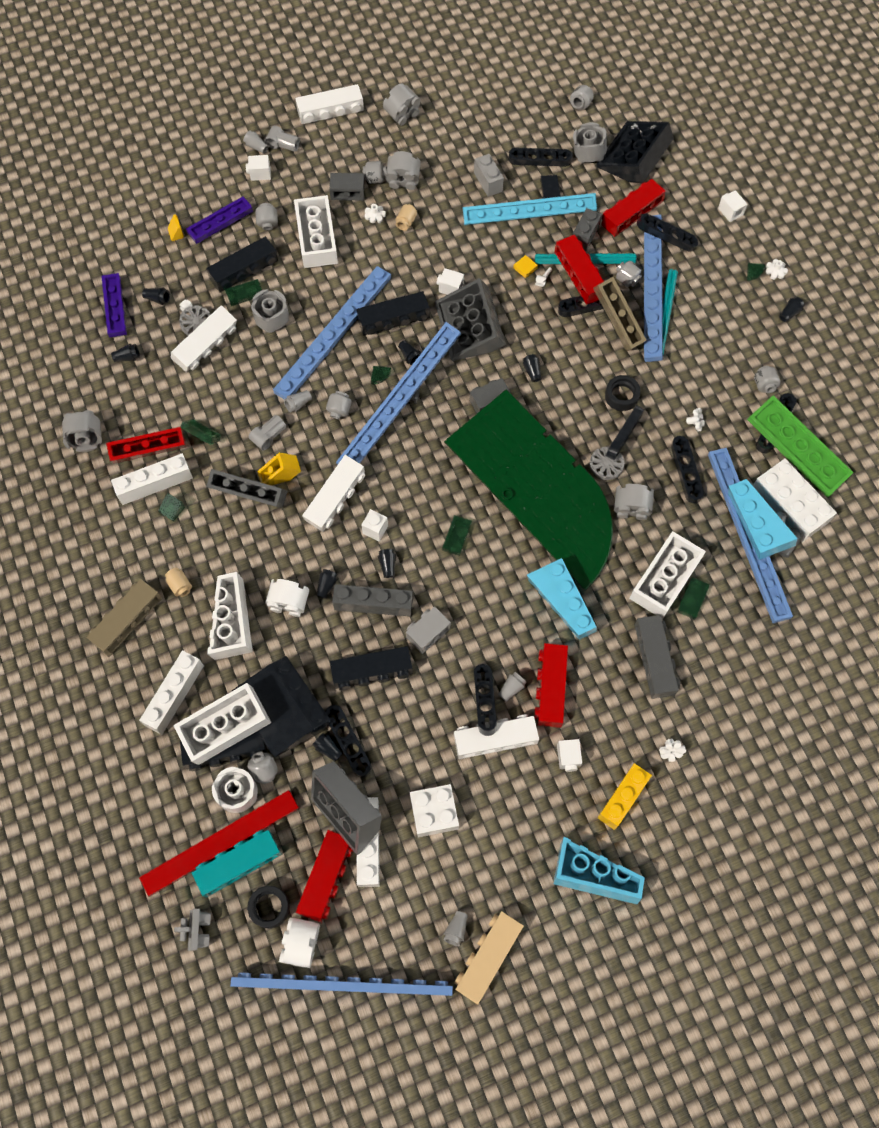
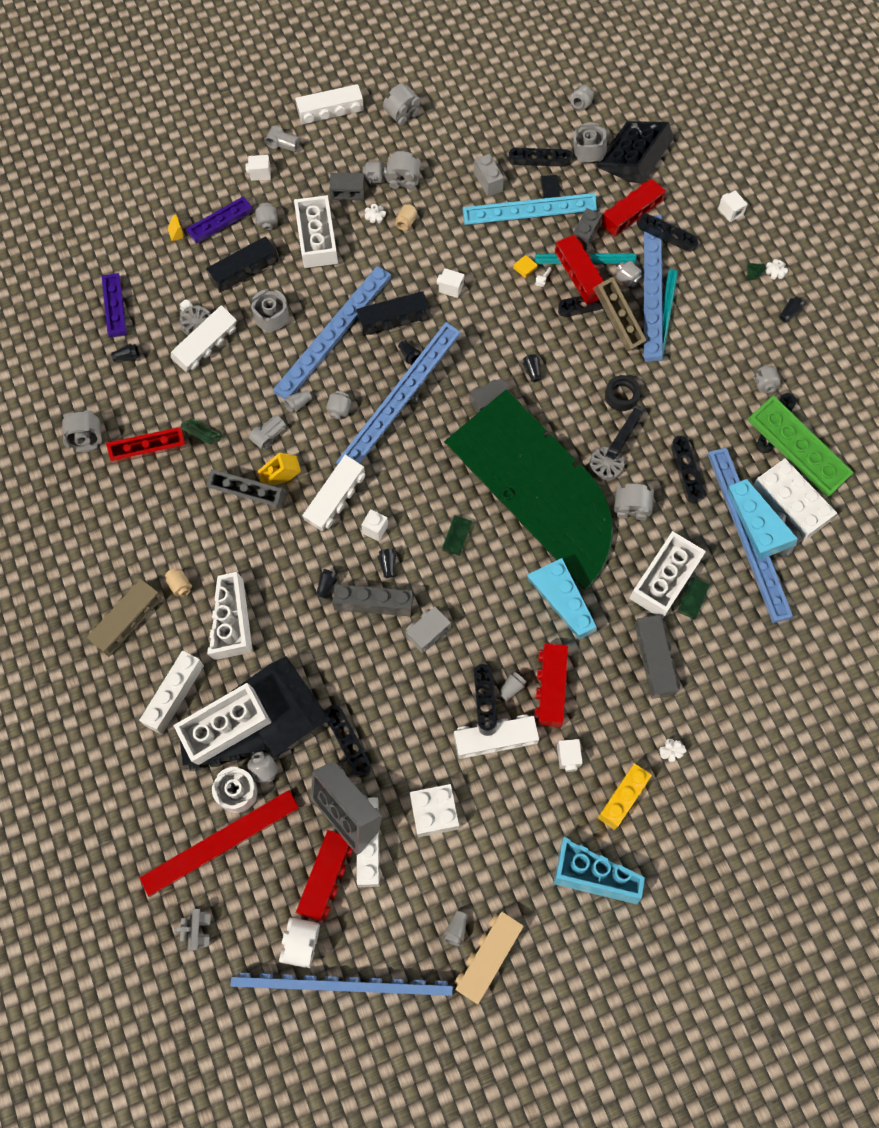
(151, 479): white brick -> none
(157, 295): black cone -> none
(171, 507): clear green slope -> none
(236, 863): teal brick -> none
(243, 292): clear green tile -> none
(252, 903): black tyre -> none
(254, 141): light grey cone -> none
(287, 596): white brick -> none
(327, 747): black cone -> none
(371, 667): black brick -> none
(380, 374): clear green tile -> none
(474, 315): dark grey slope -> none
(696, 419): white plant -> none

